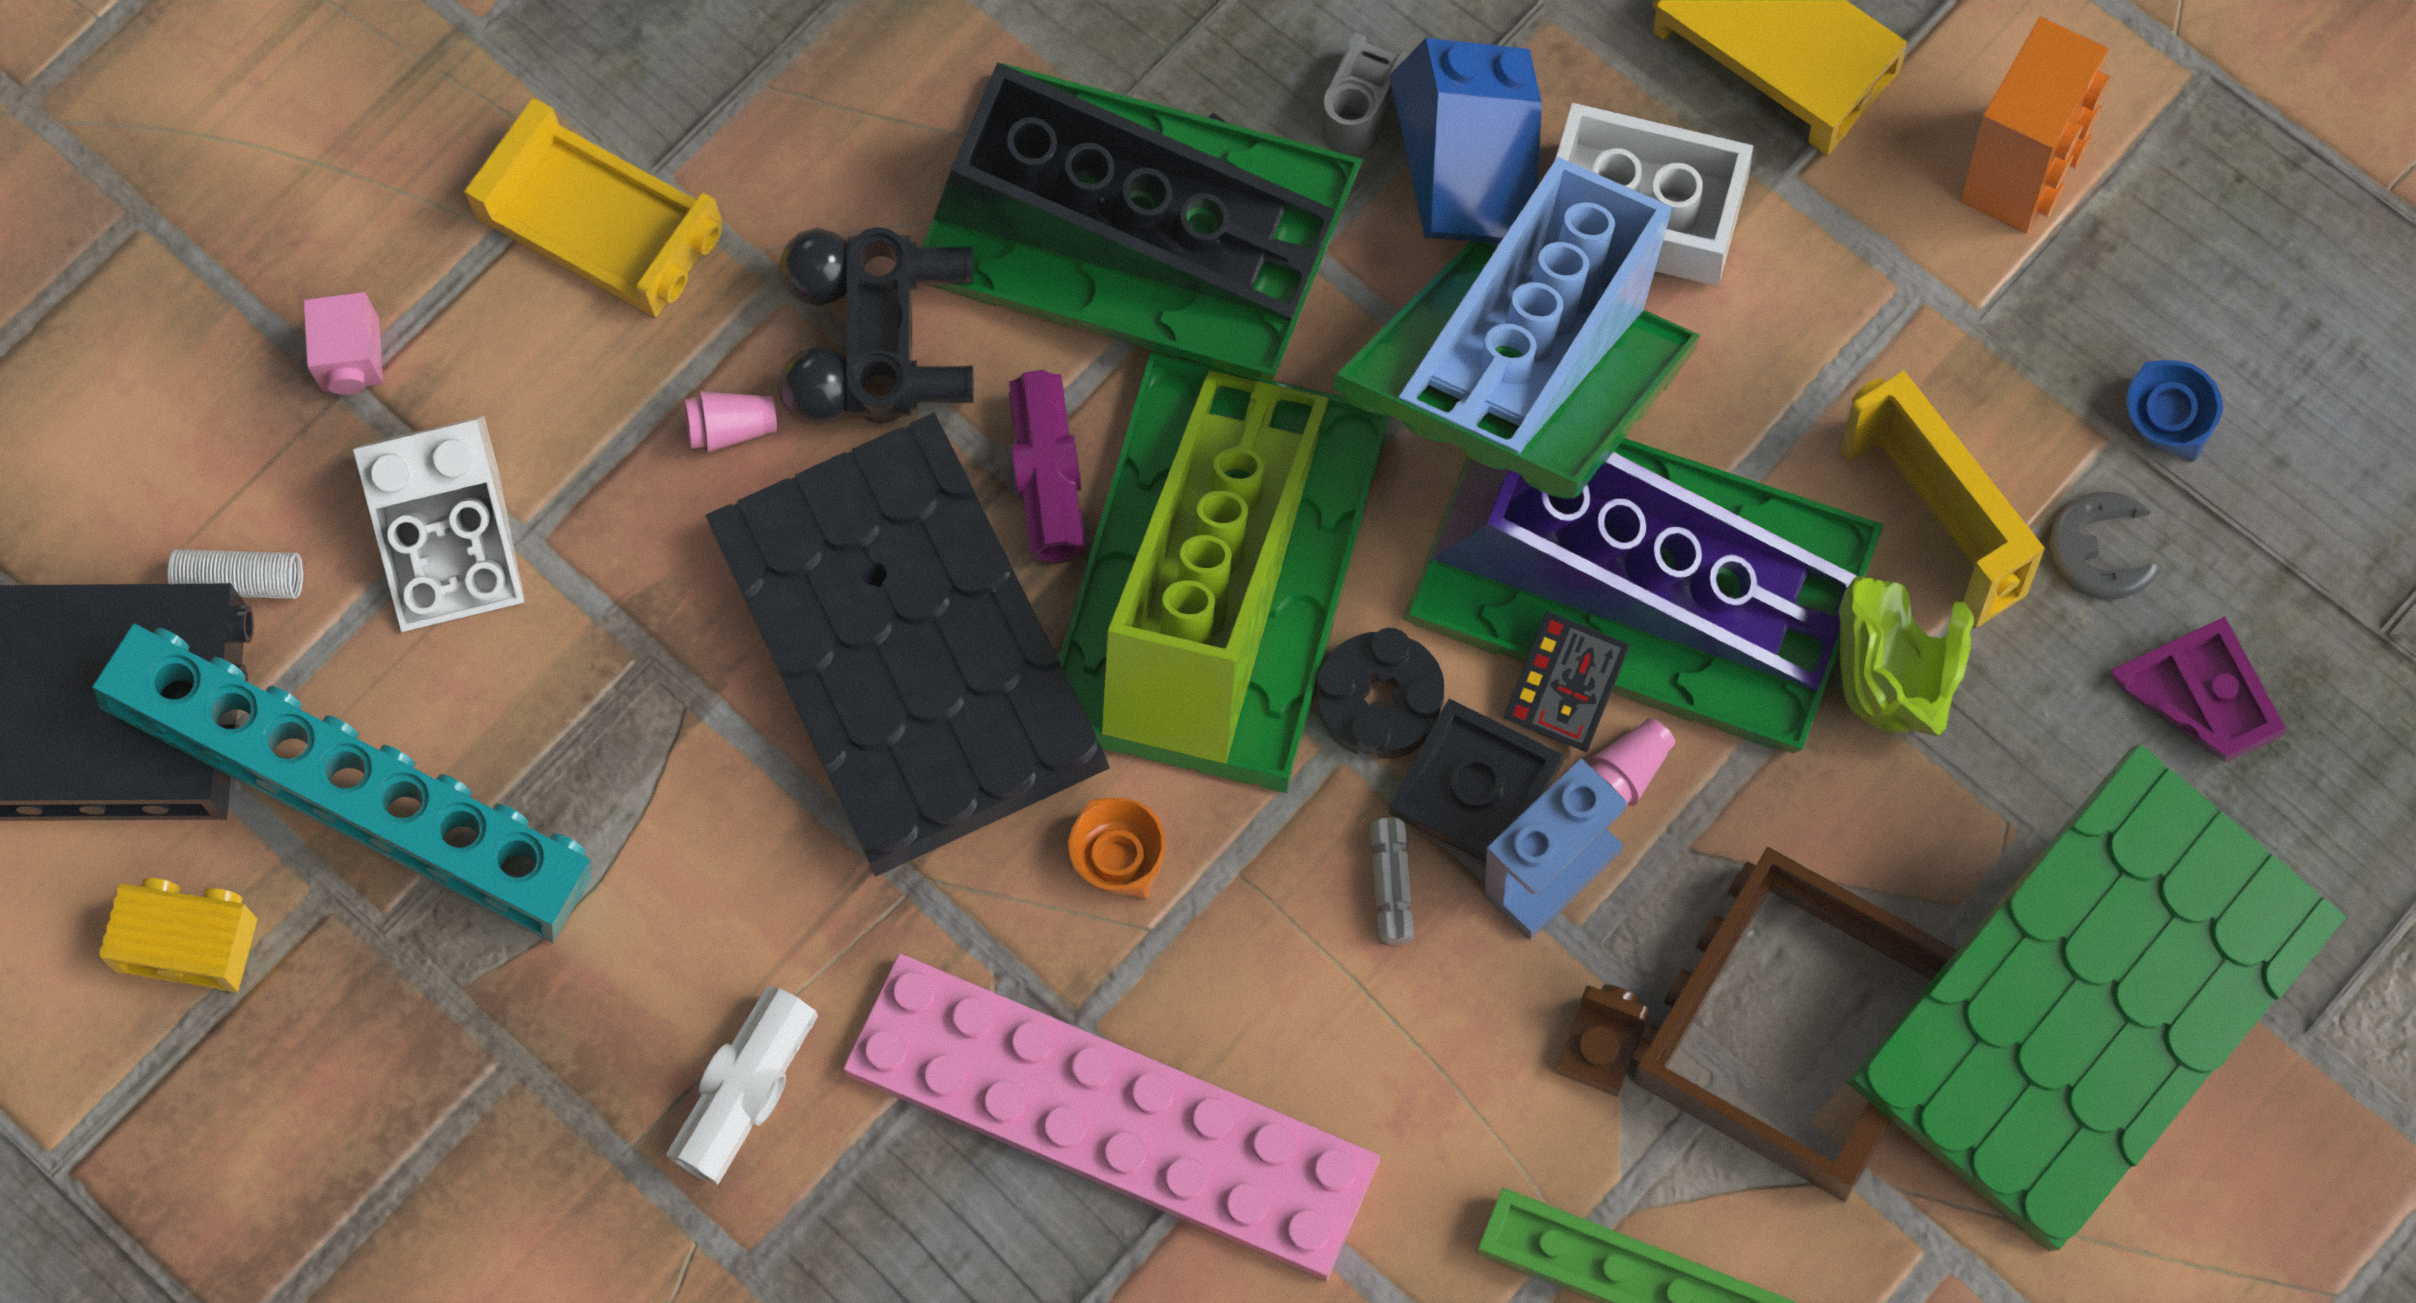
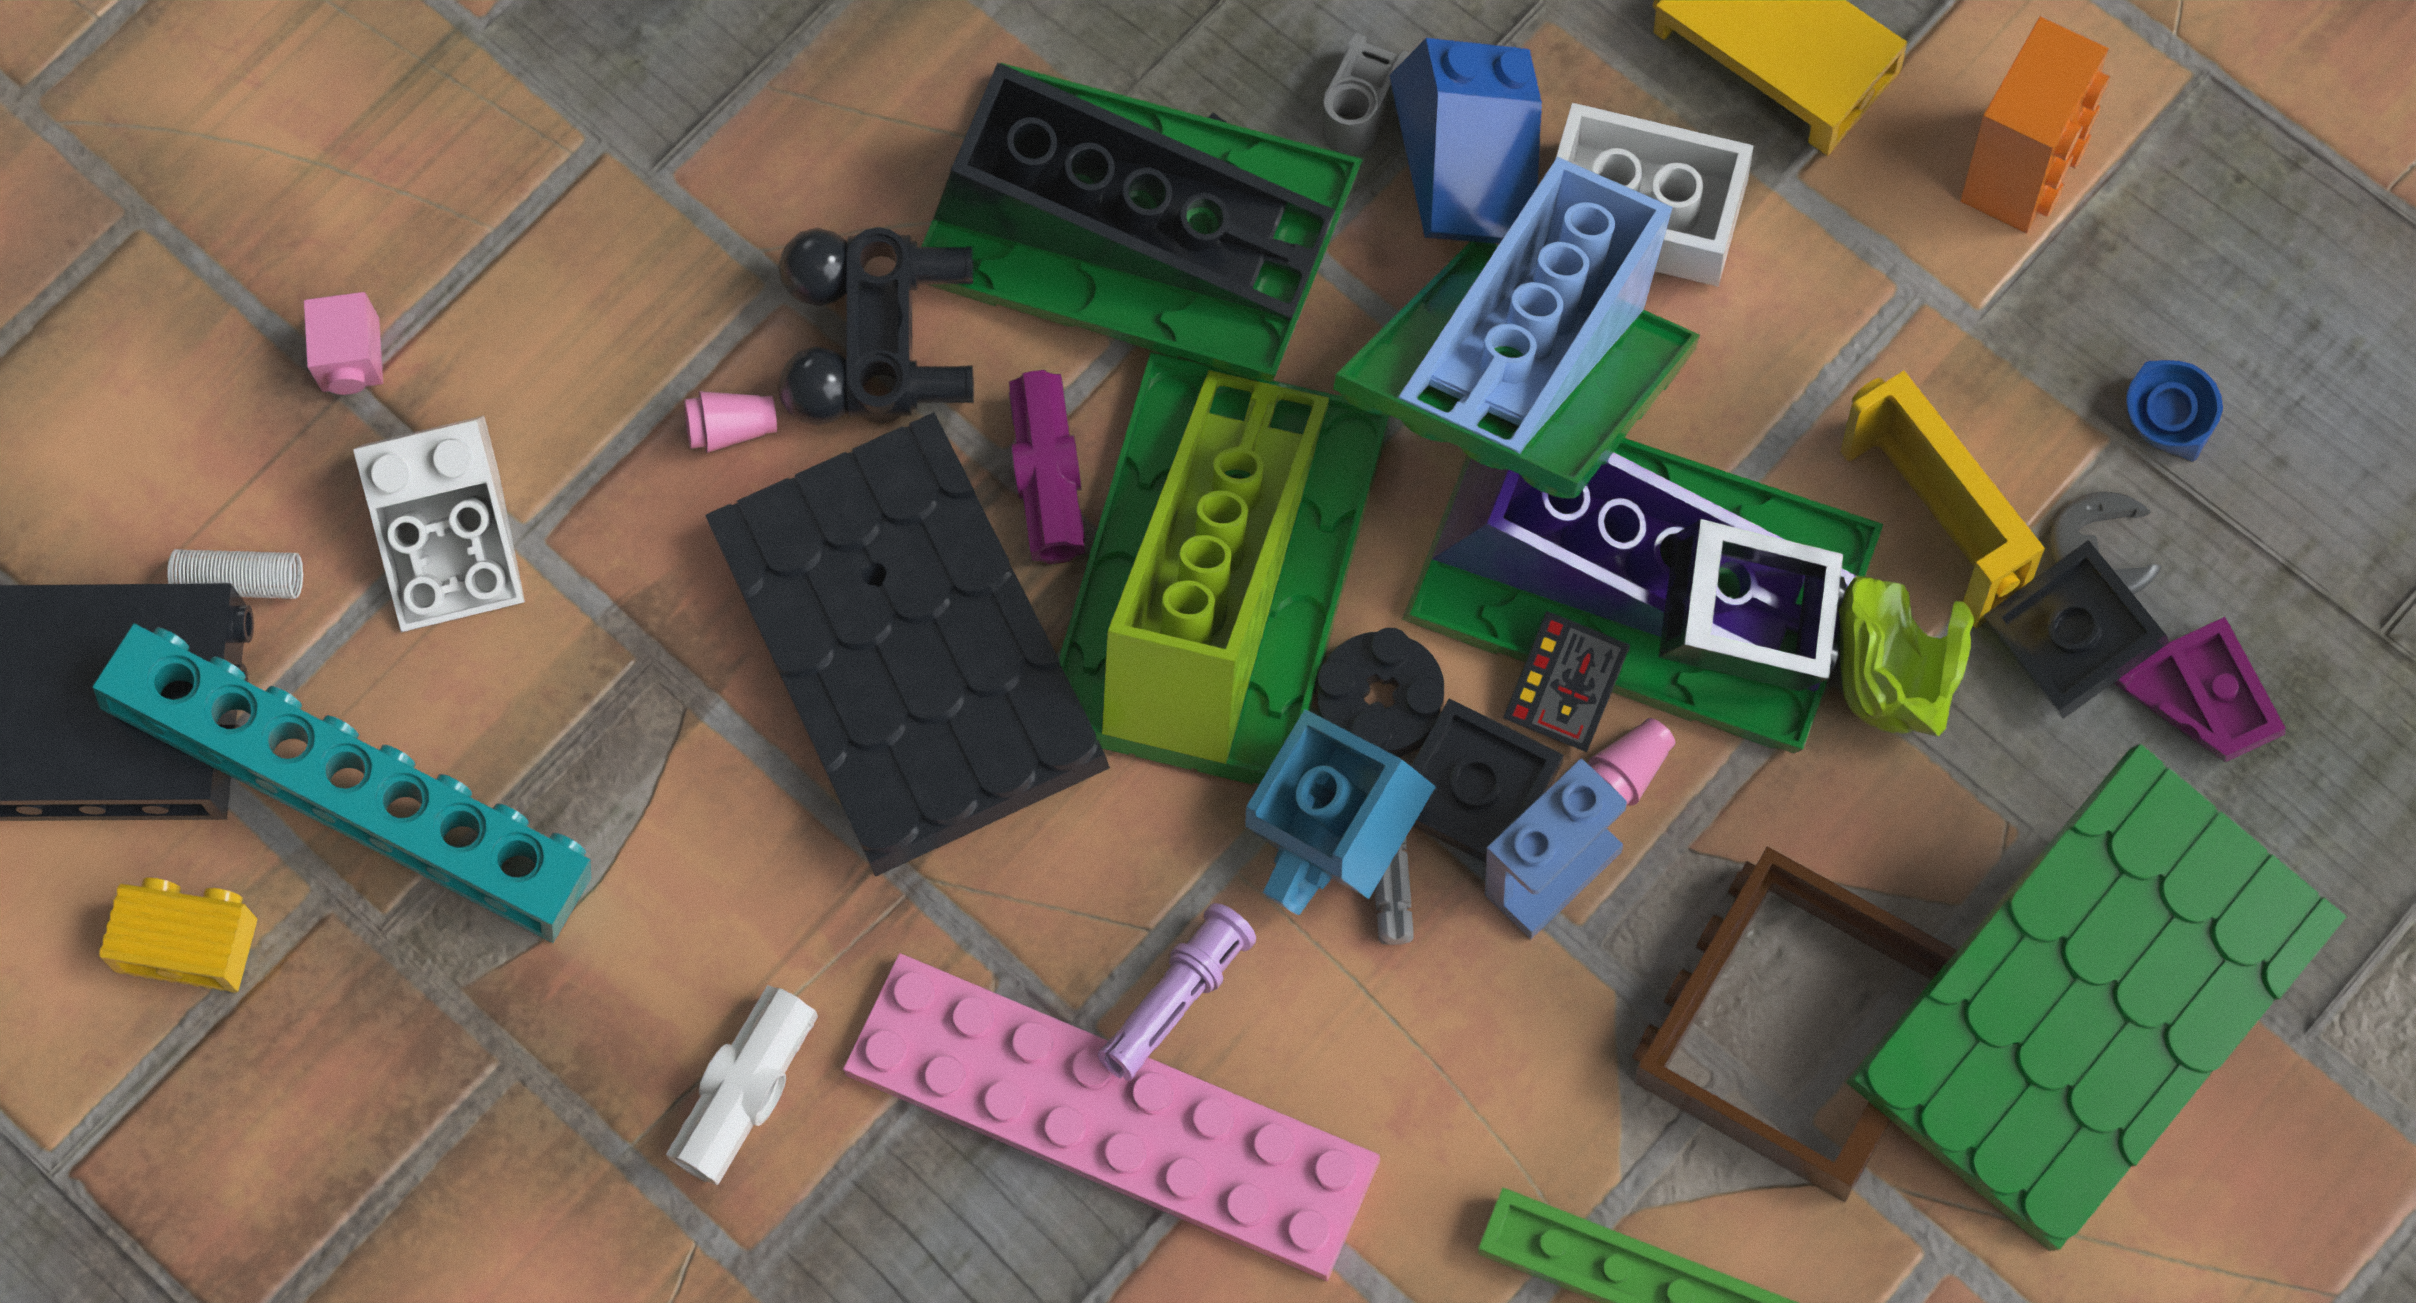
(593, 211): yellow panel -> none
(1118, 846): orange hat -> none
(1193, 971): none -> lavender pin
(1333, 811): none -> dark azure hinge
(1603, 1038): reddish brown bracket -> none
(1692, 598): none -> black window
(2076, 629): none -> black plate

